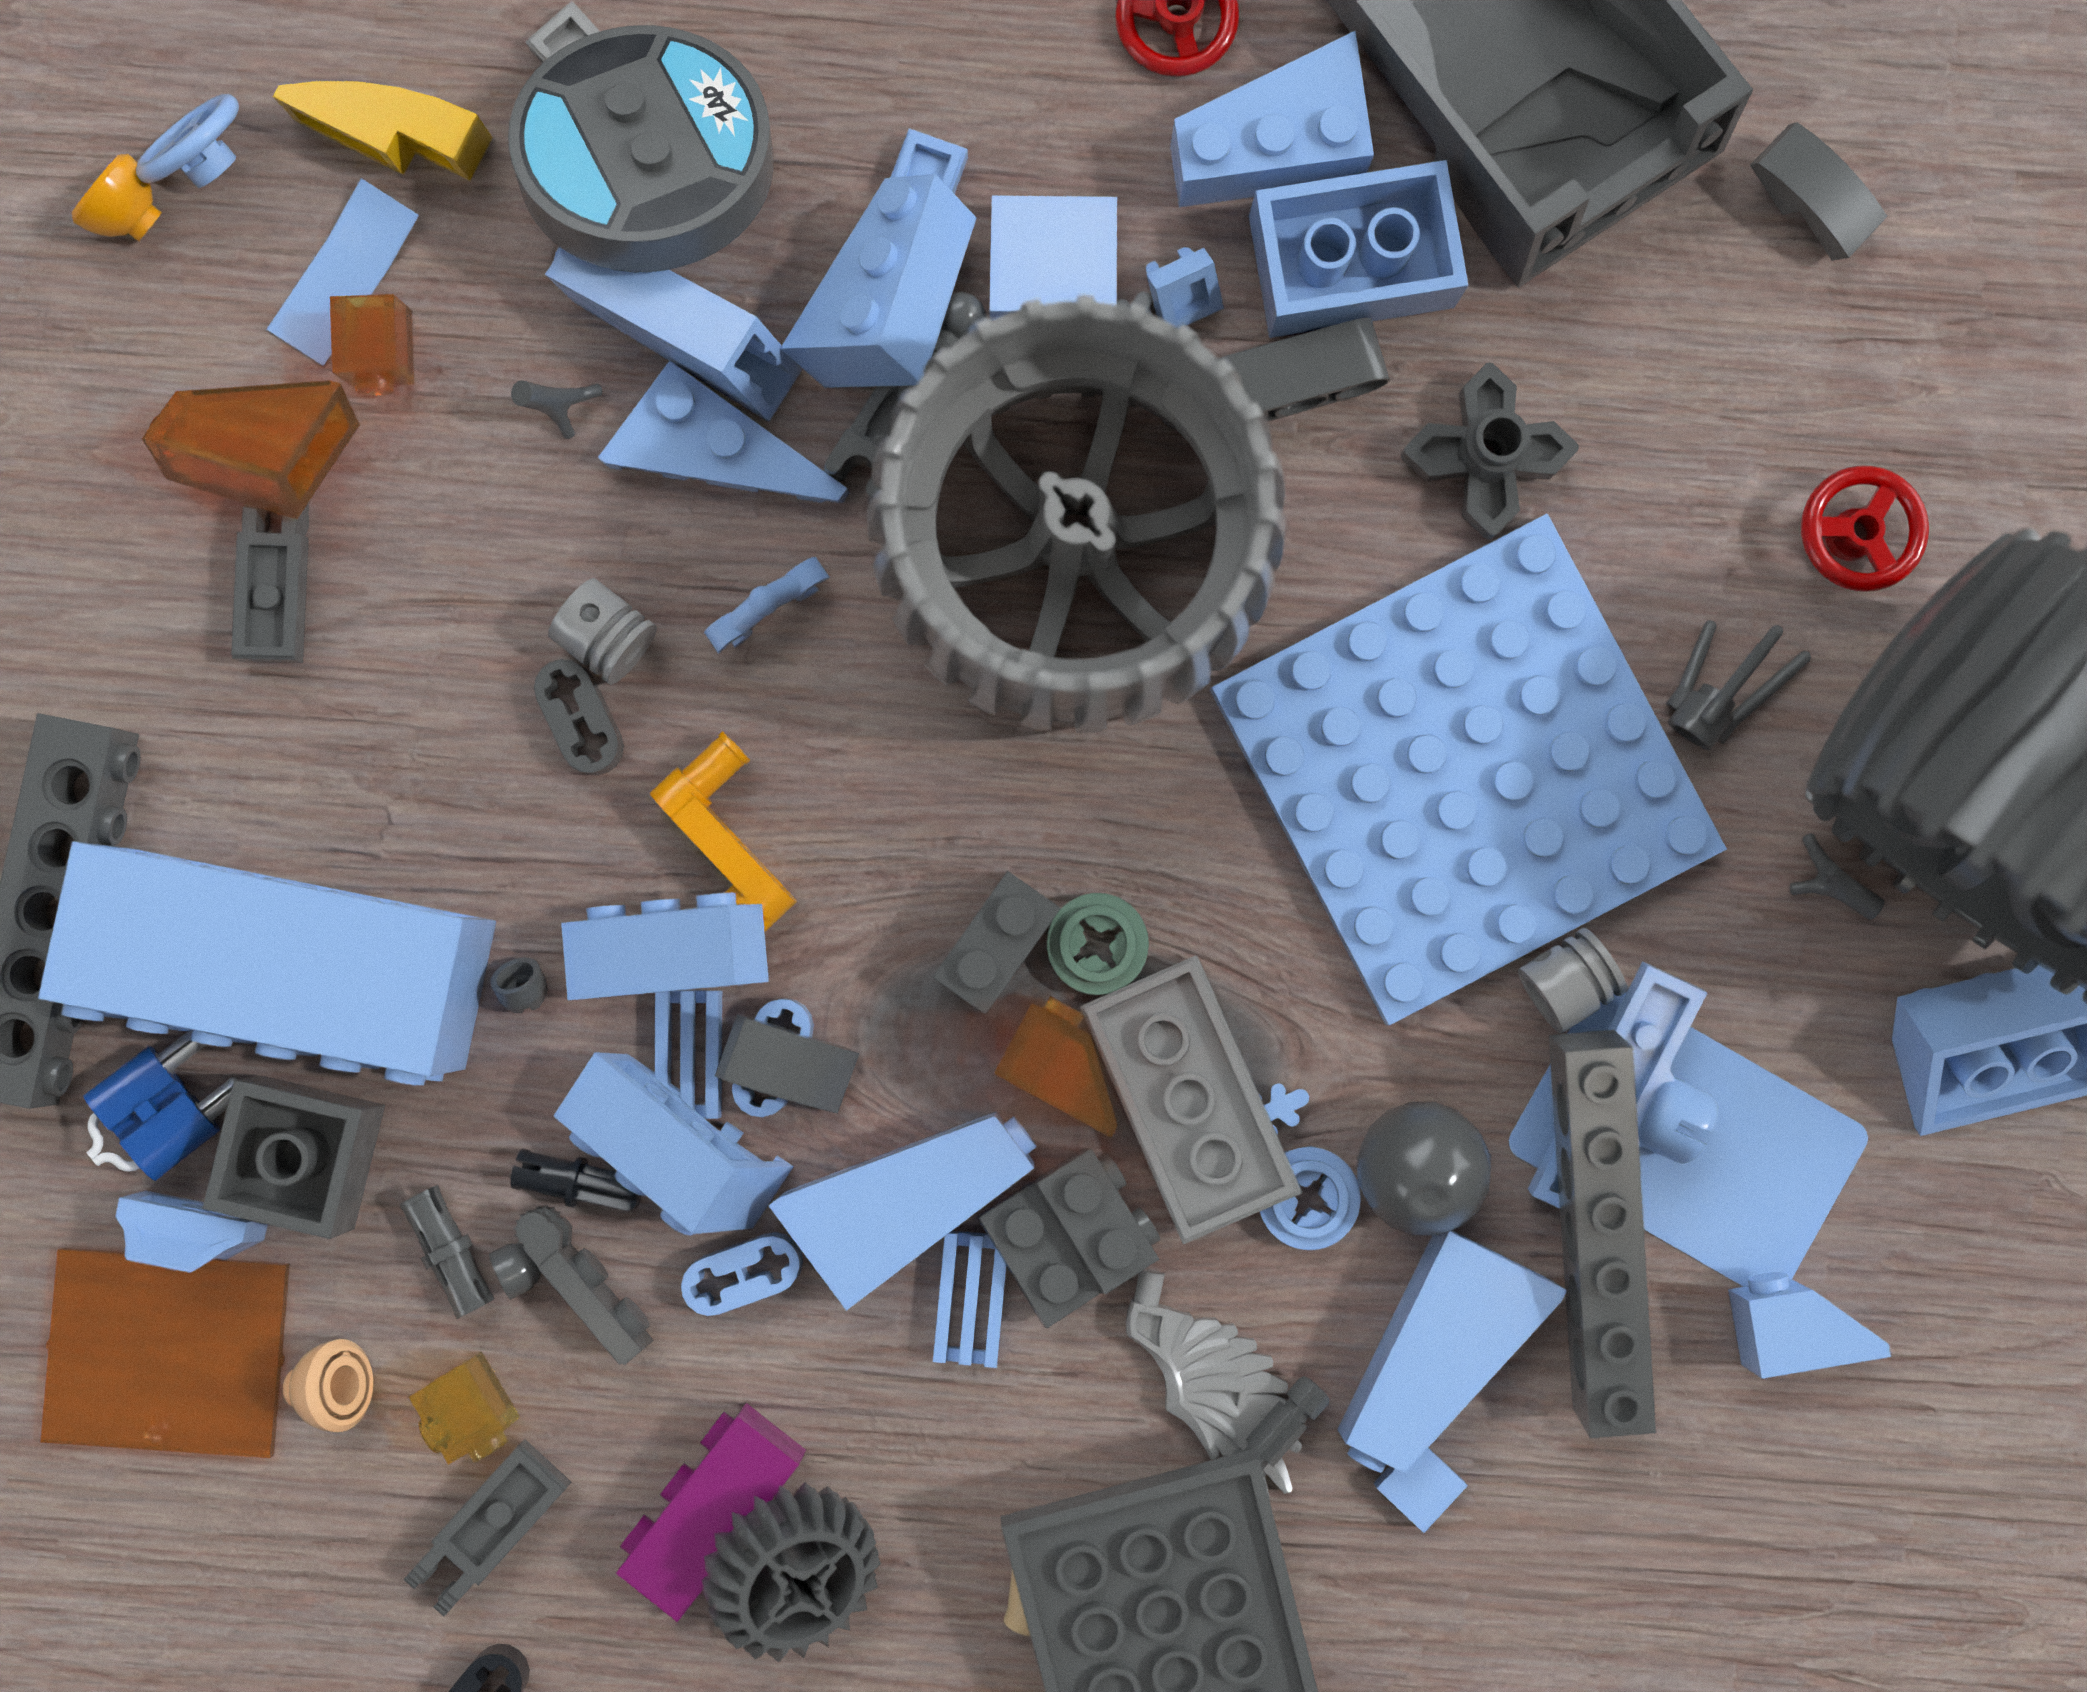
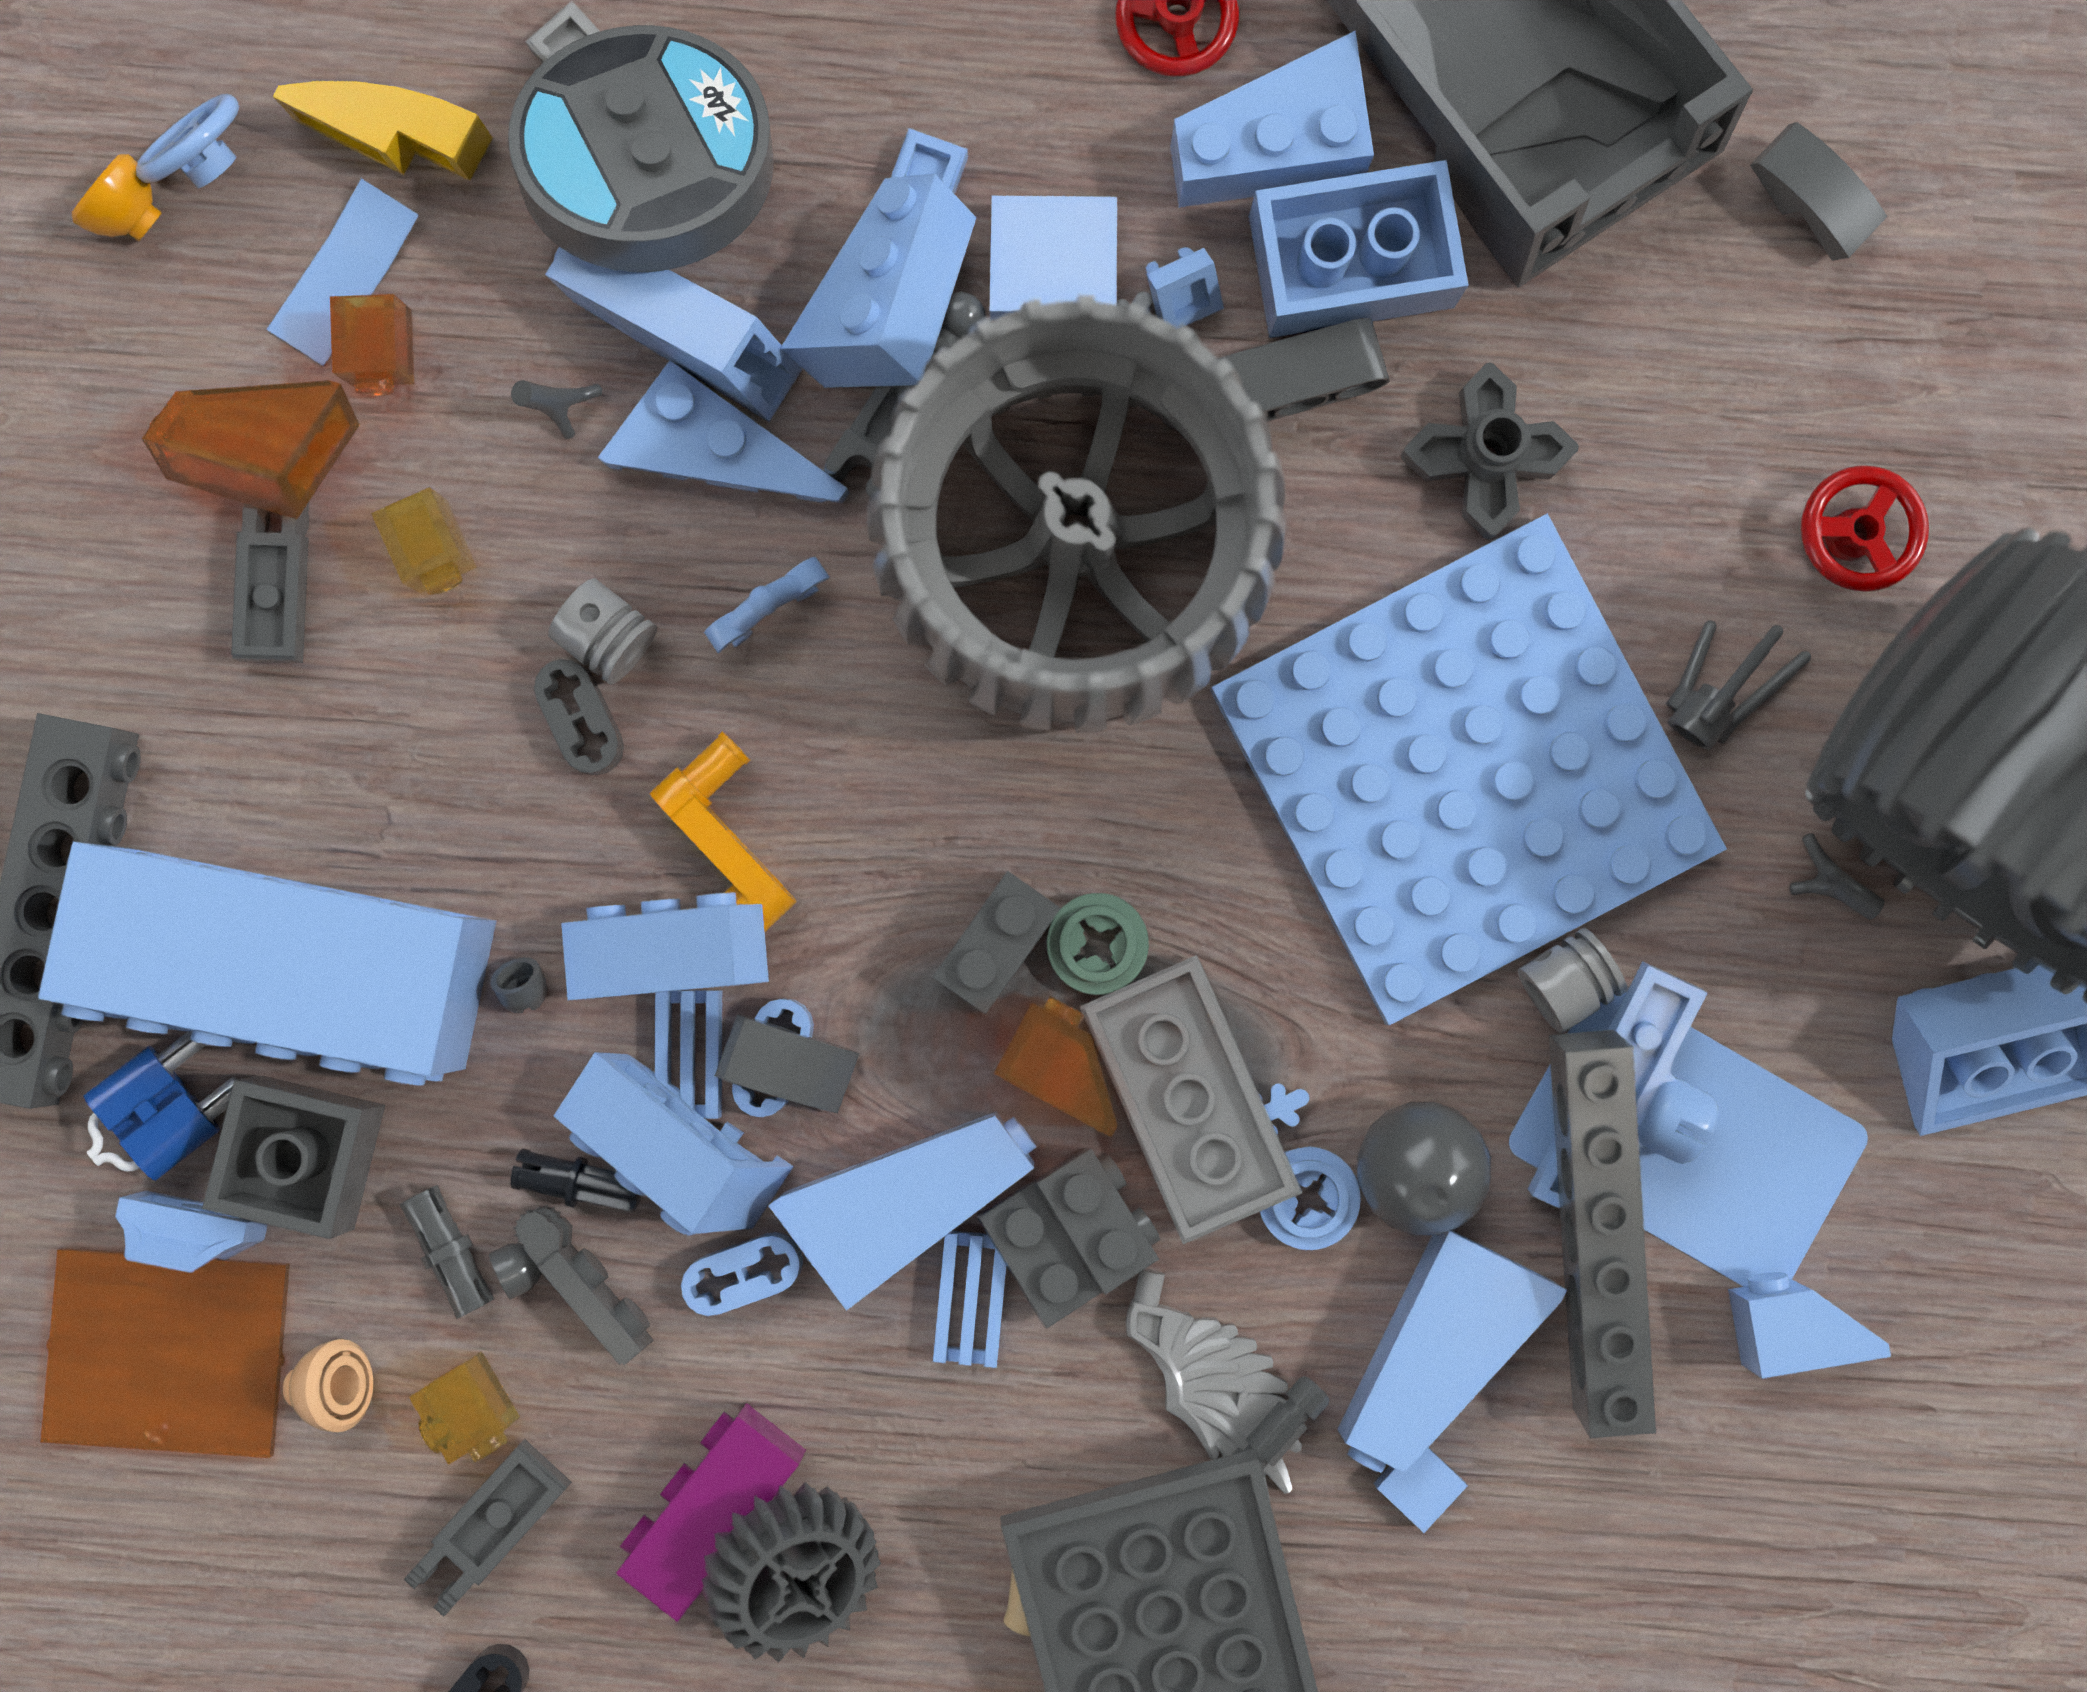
(424, 542): none -> clear yellow brick

